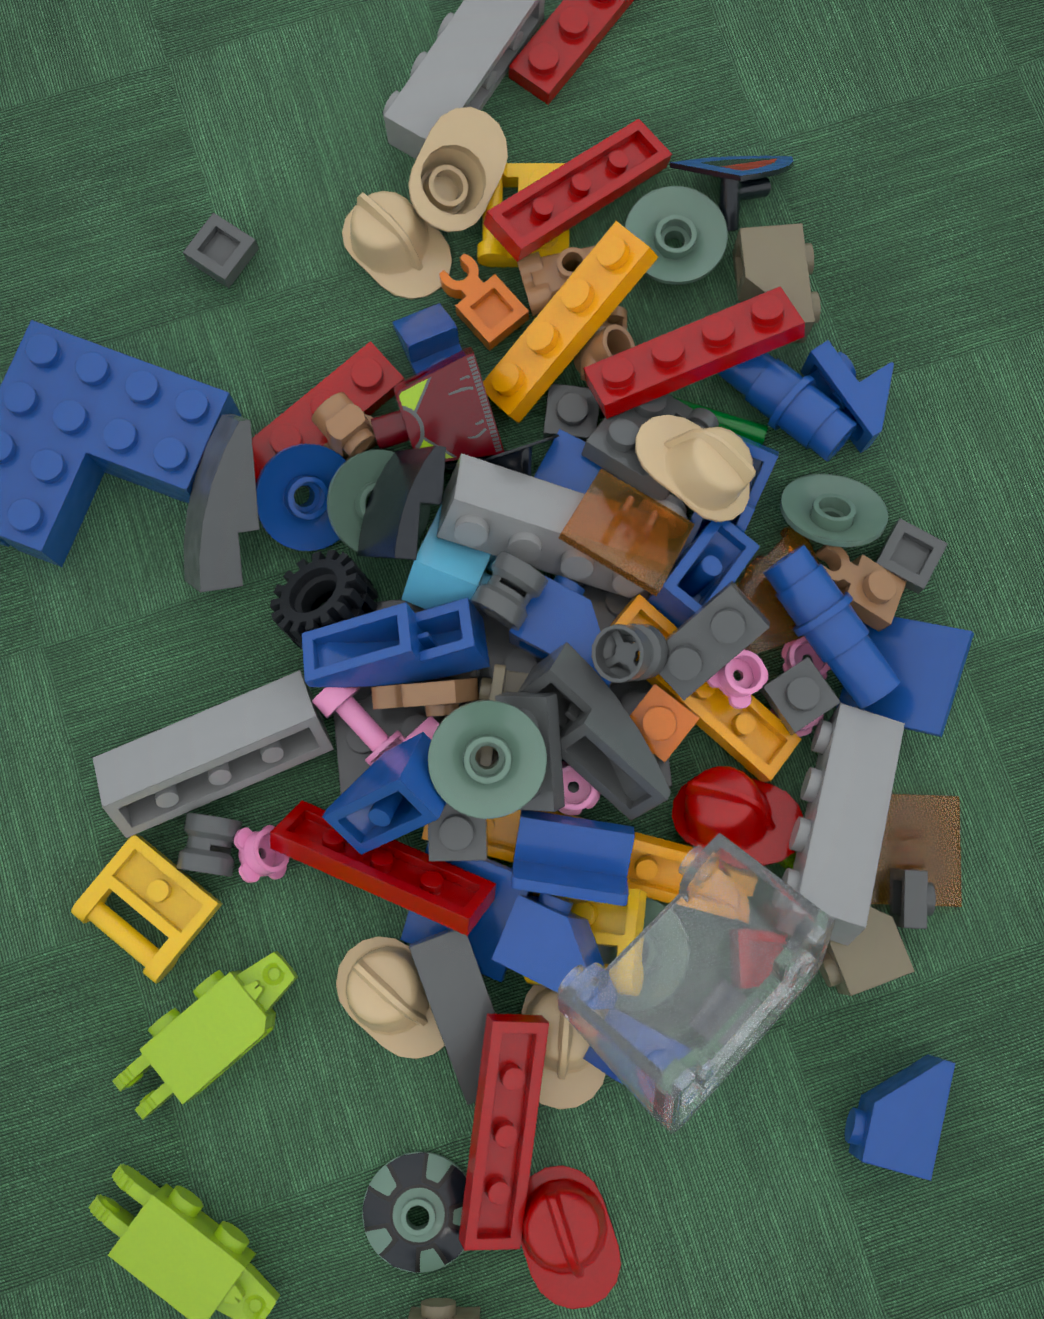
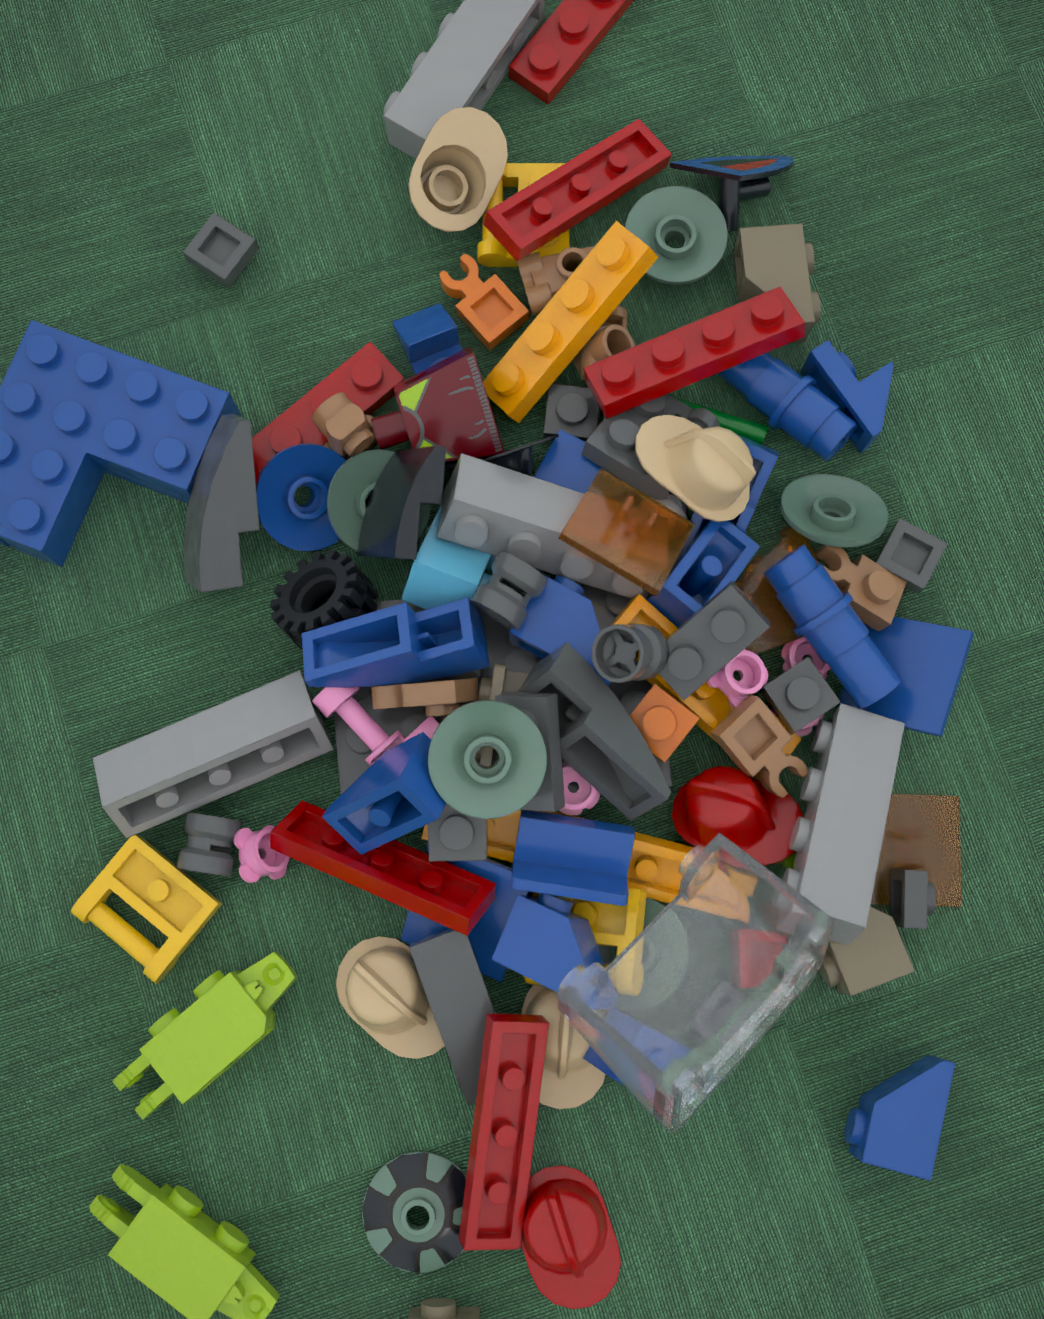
(396, 245): tan piece -> none
(755, 743): none -> medium nougat plate

